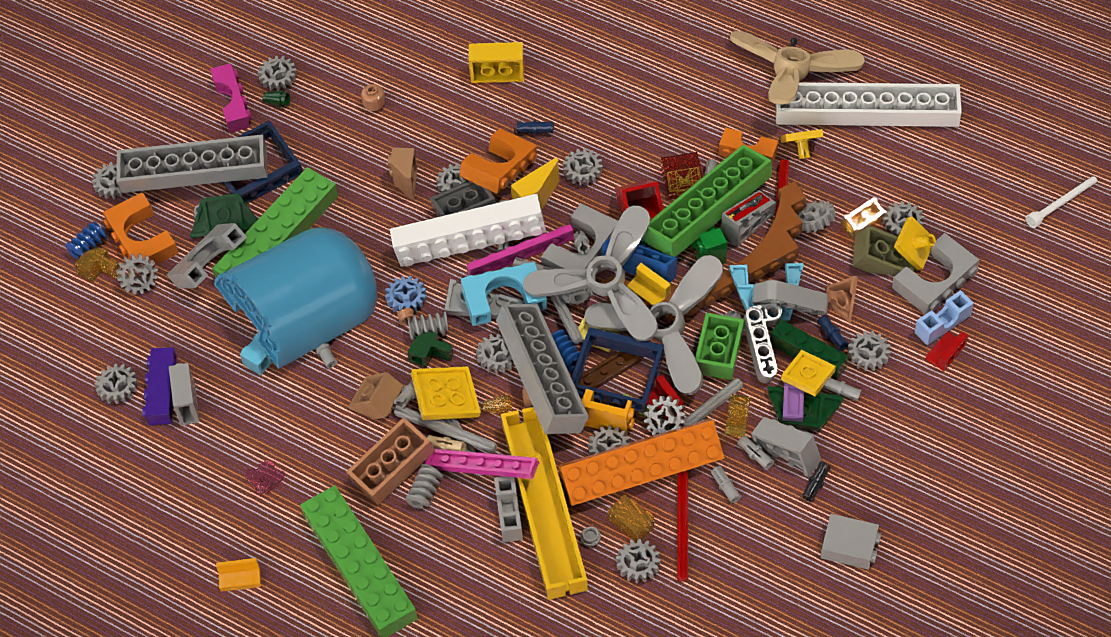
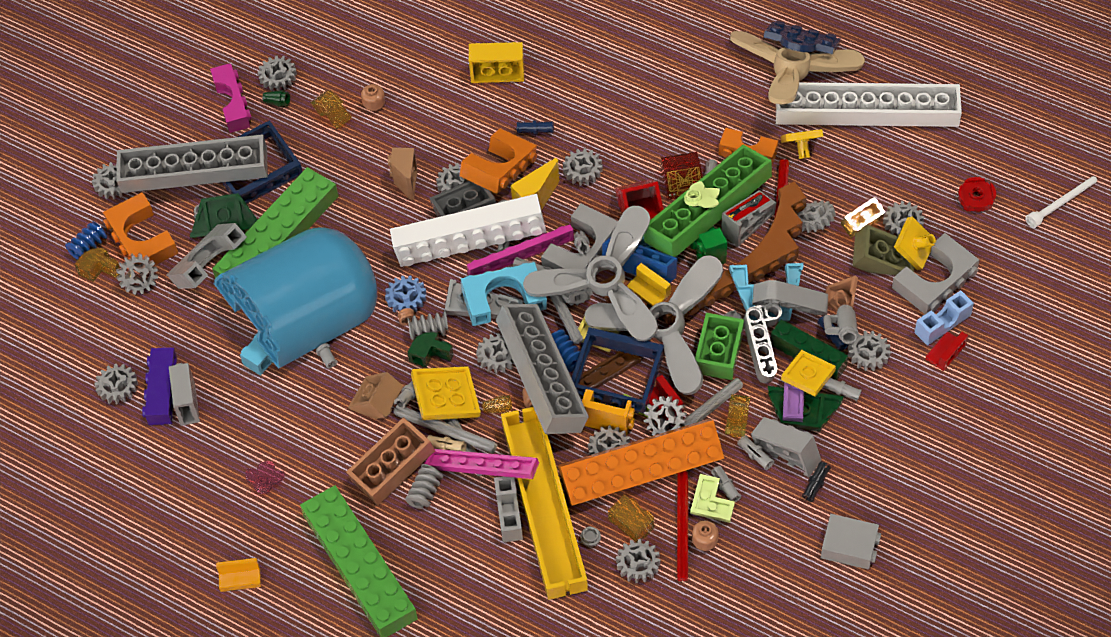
(331, 105): none -> clear yellow brick
(701, 196): none -> yellowish green plate
(705, 535): none -> nougat head
(707, 504): none -> yellowish green plate
(801, 40): none -> dark blue plate
(846, 323): none -> light grey piece
(973, 203): none -> red plate

